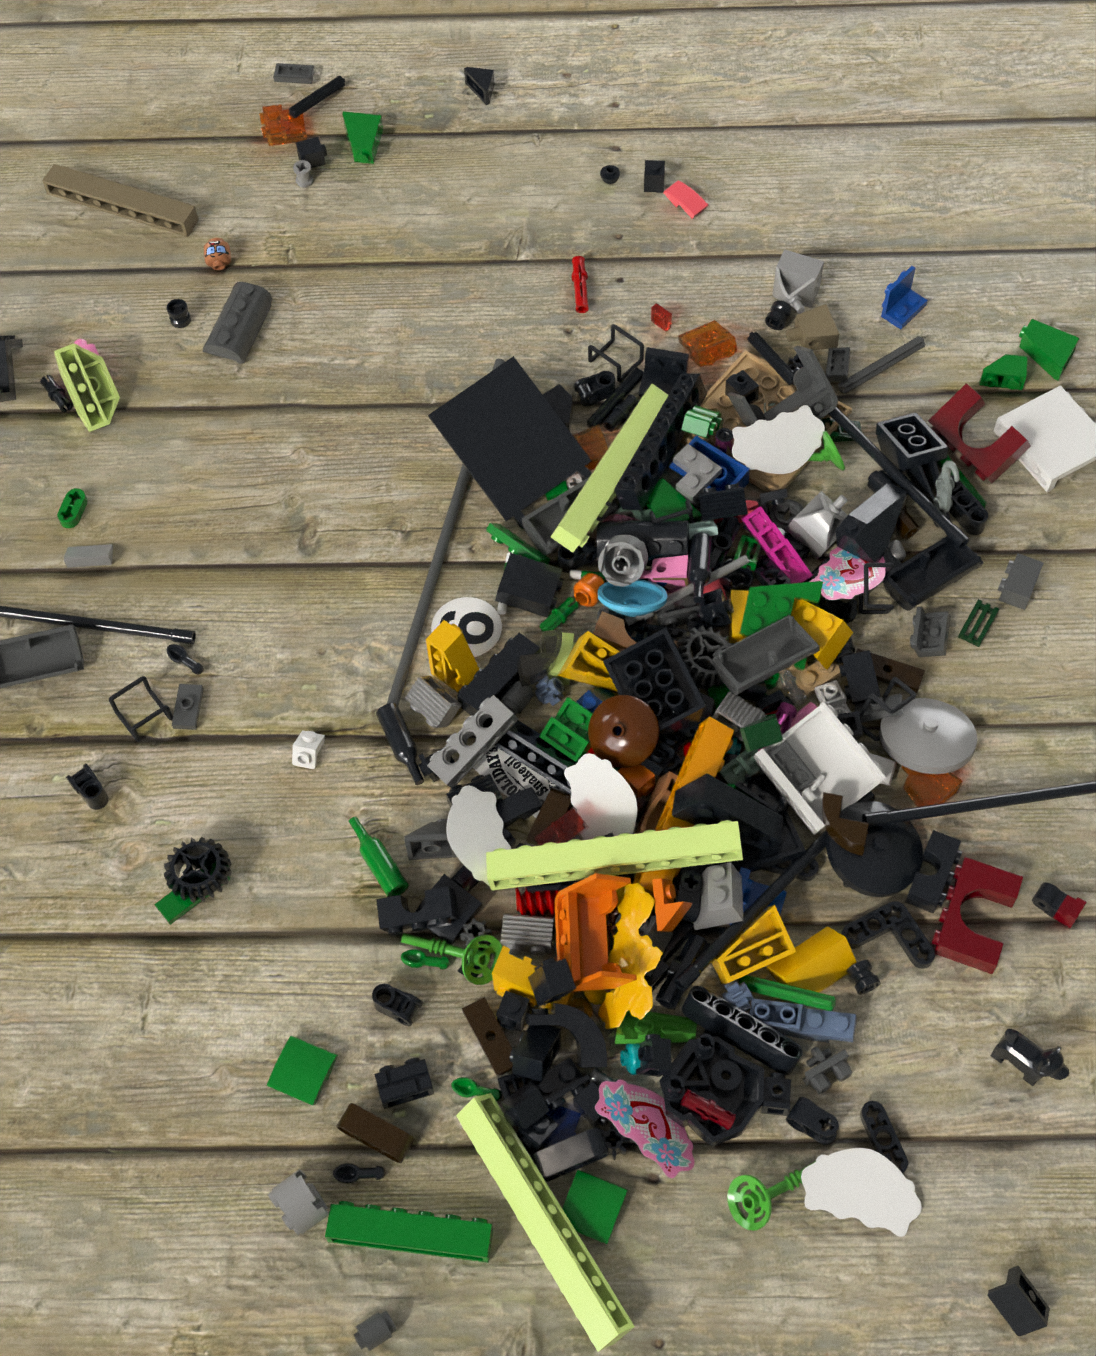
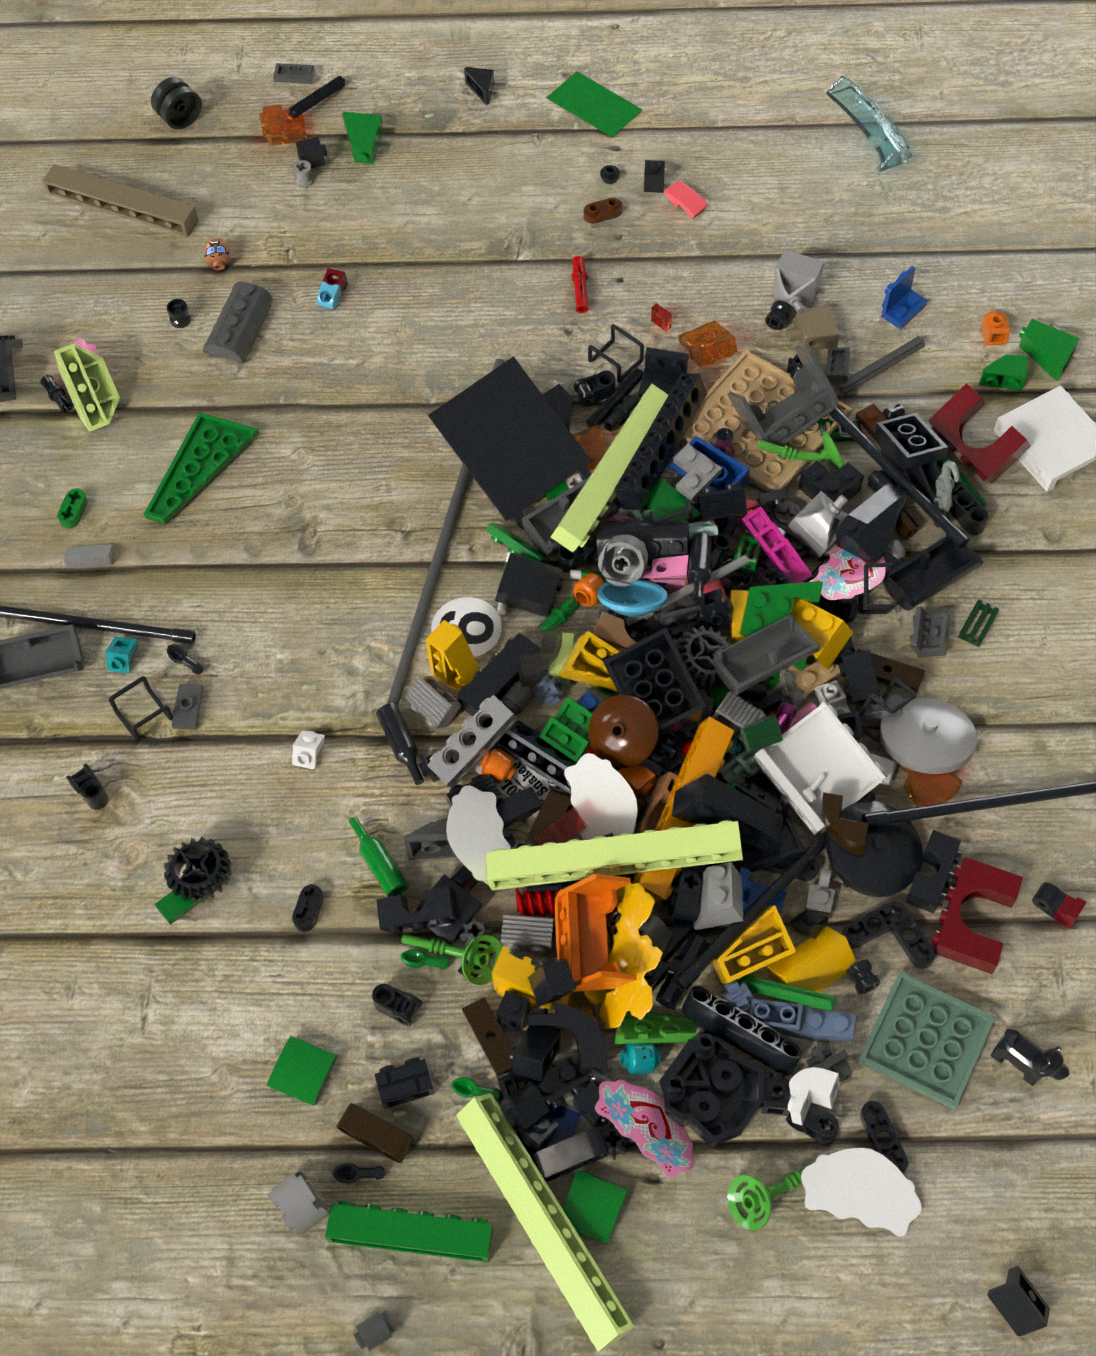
(120, 653): none -> teal bracket
(176, 103): none -> pearl dark grey wheel
(202, 455): none -> green wing
(313, 909): none -> black beam
(331, 288): none -> leg
(498, 764): none -> orange head
(594, 104): none -> green sticker
(603, 210): none -> reddish brown plate
(654, 1056): black brick -> none
(667, 912): orange slope -> none
(702, 422): brick -> none
(708, 1109): dark red pin -> none
(743, 385): black brick -> none
(771, 357): black axle -> none
(779, 444): white sticker -> none
(792, 766): dark grey plate -> none
(809, 923): none -> black slope
(811, 1086): none -> white brick
(820, 896): none -> light grey plate
(845, 481): none -> black brick
(869, 418): none -> reddish brown plate
(873, 122): none -> clear light blue windscreen
(897, 411): none -> black piece
(926, 1040): none -> sand green plate
(995, 324): none -> orange brick
(1020, 582): dark grey brick -> none

